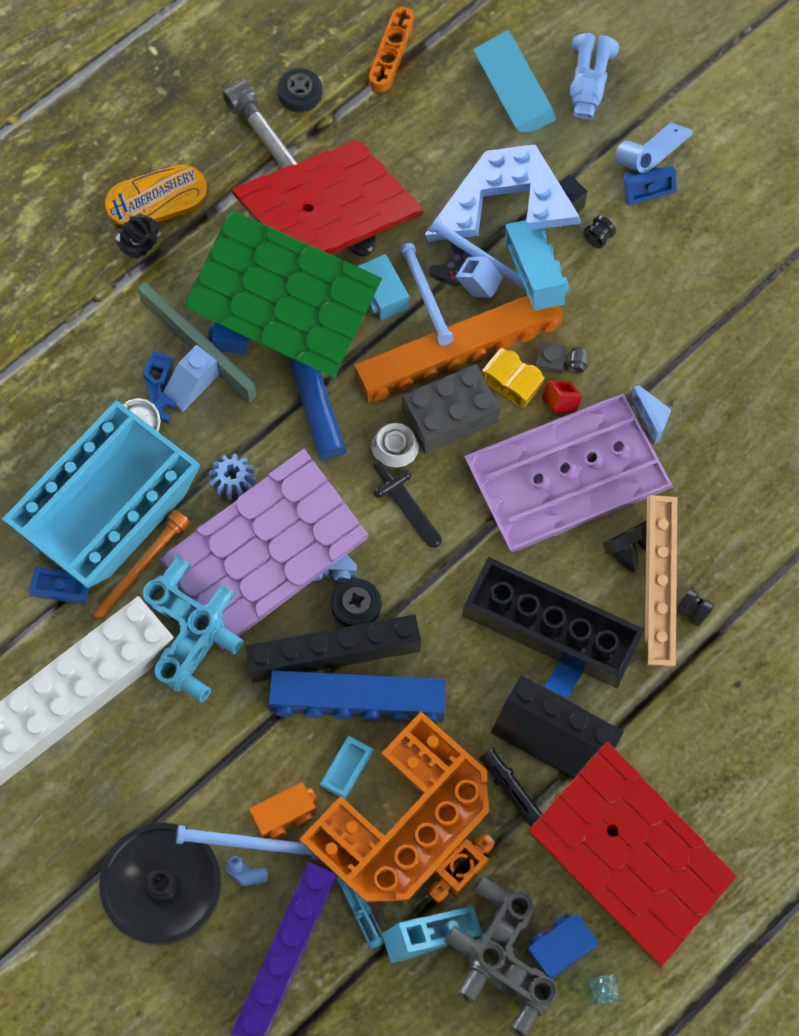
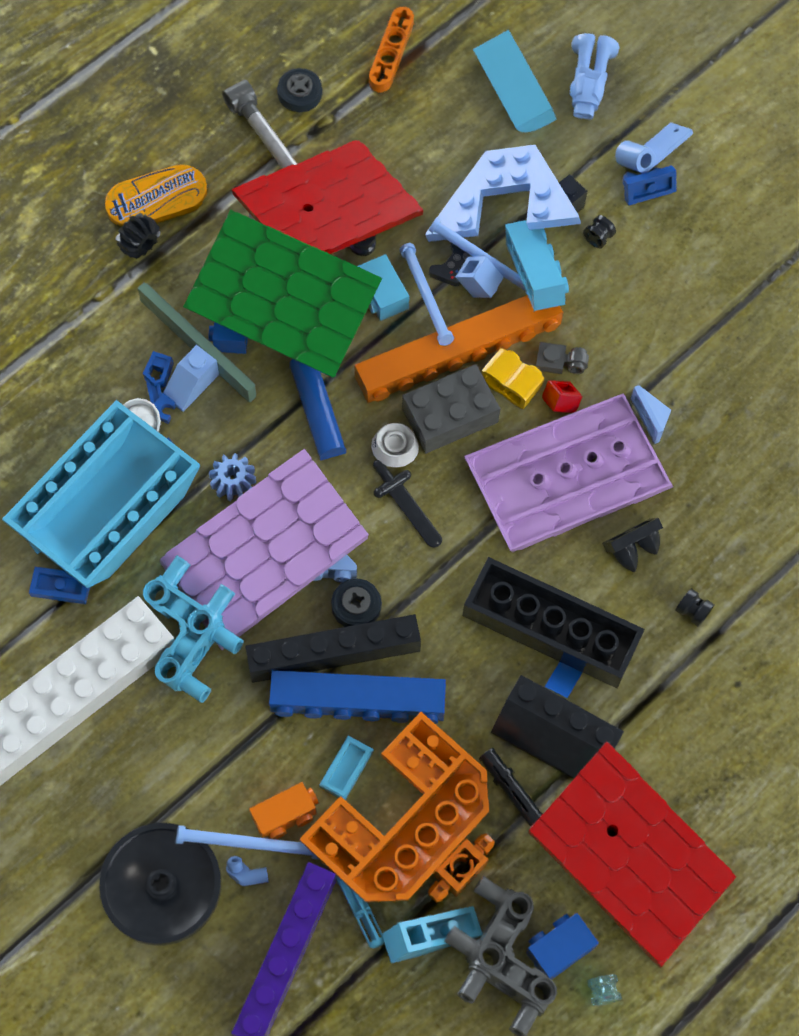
(175, 524): orange piece -> none
(661, 581): light nougat plate -> none

